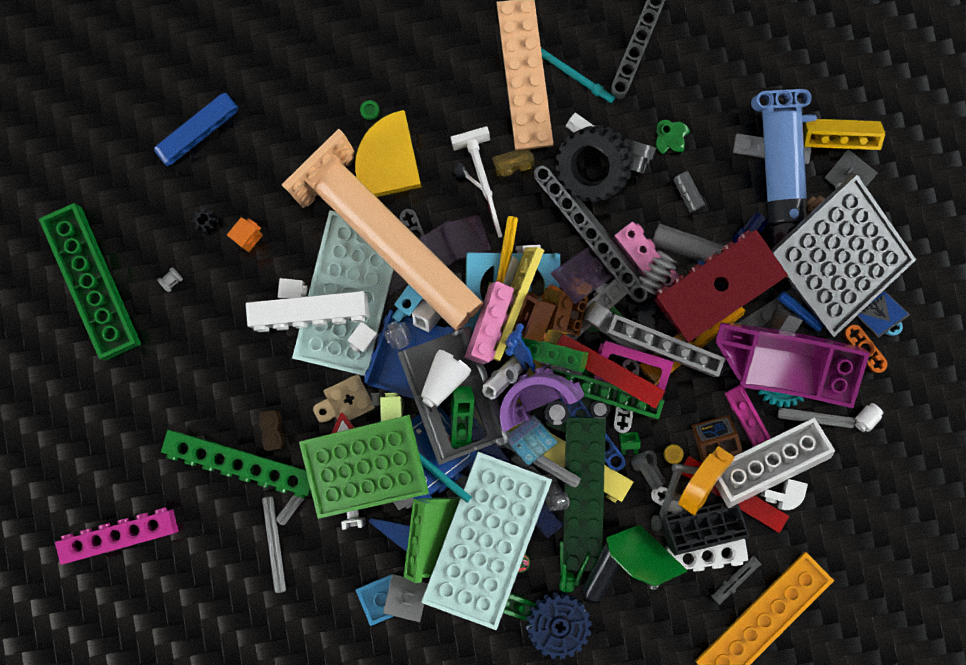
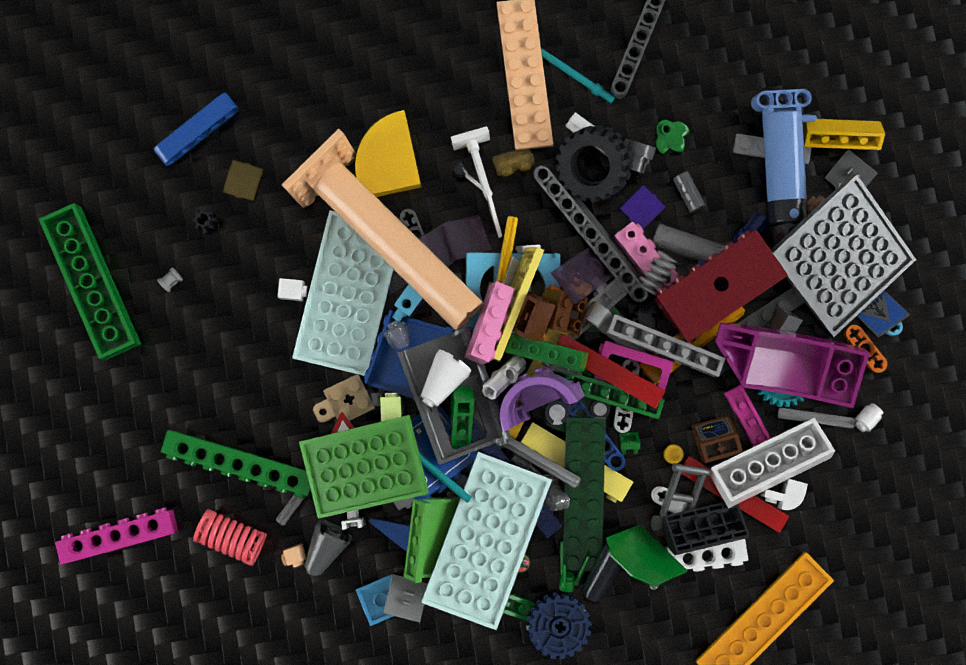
(226, 546): none -> coral piece
(243, 180): none -> clear yellow piece
(245, 233): orange brick -> none
(271, 426): dark brown brick -> none
(274, 545): light grey axle -> none
(294, 555): none -> light nougat plate
(308, 310): white brick -> none
(325, 546): none -> dark grey cone
(362, 338): white brick -> none
(369, 110): green tile -> none
(425, 316): white brick -> none
(517, 347): blue piece -> none
(531, 440): clear light blue piece -> none
(642, 207): none -> dark purple piece
(647, 464): dark grey piece -> none
(704, 480): light orange arch -> none
(752, 564): dark grey pin -> none
(799, 310): blue axle -> none

